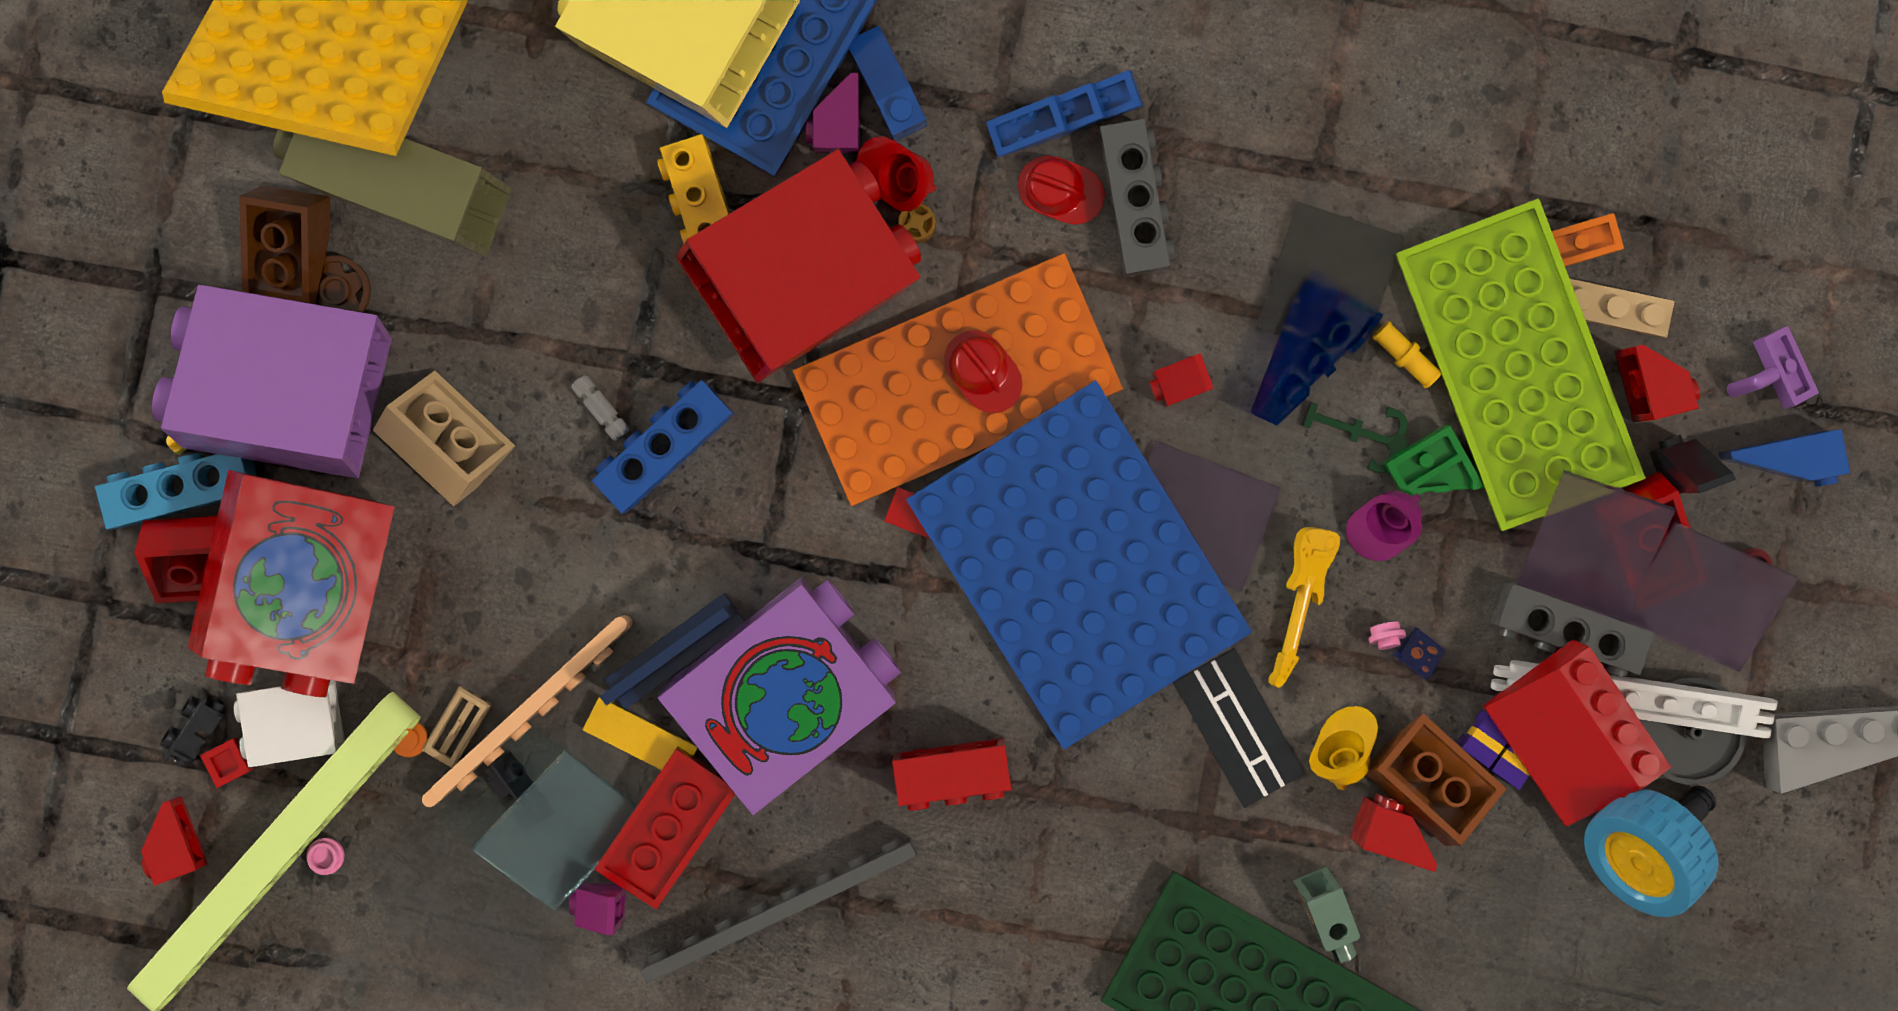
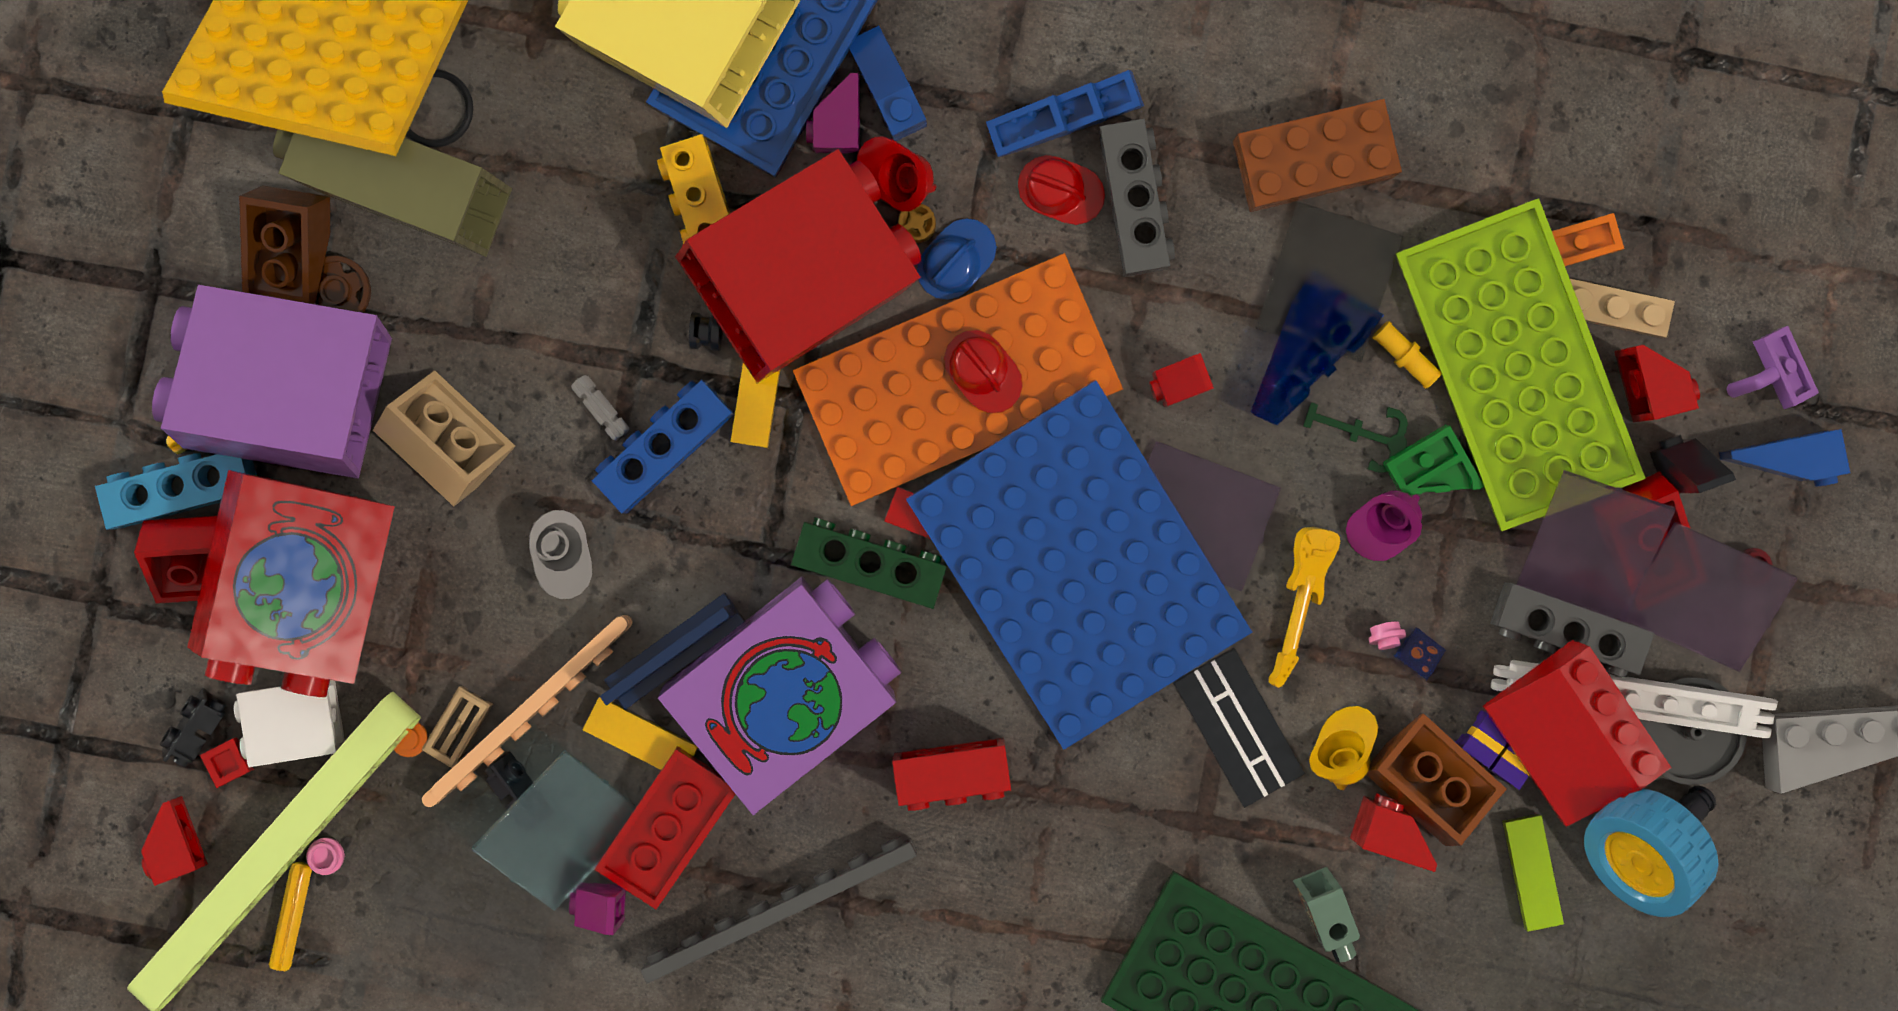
(290, 916): none -> yellow axle
(465, 124): none -> black tyre
(560, 554): none -> light grey piece
(709, 332): none -> black wheel
(754, 409): none -> yellow tile
(812, 557): none -> dark green brick
(956, 259): none -> blue piece
(1317, 155): none -> dark orange brick
(1533, 872): none -> lime tile

